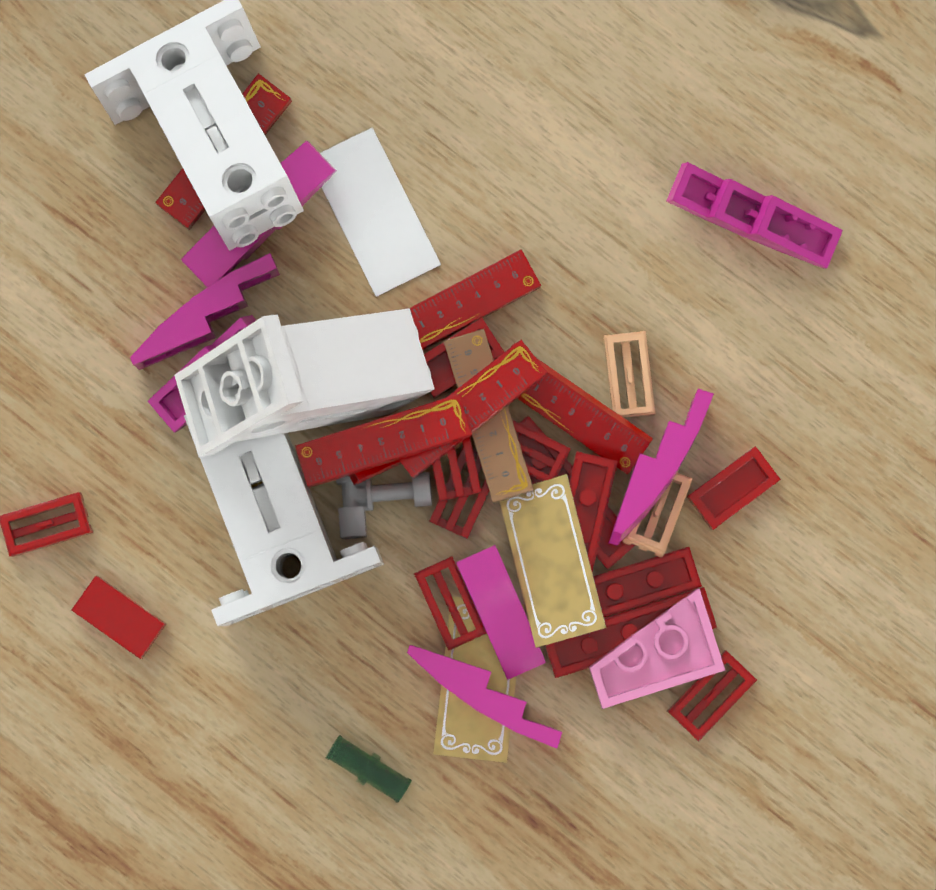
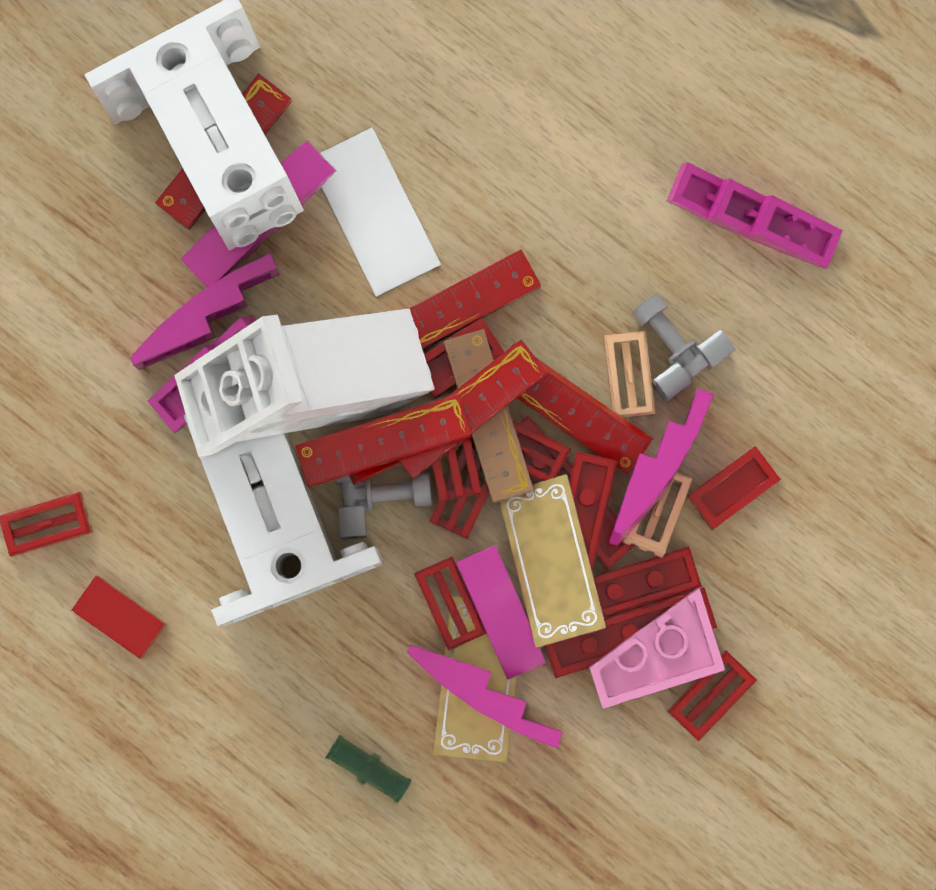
(687, 358): none -> light grey bar

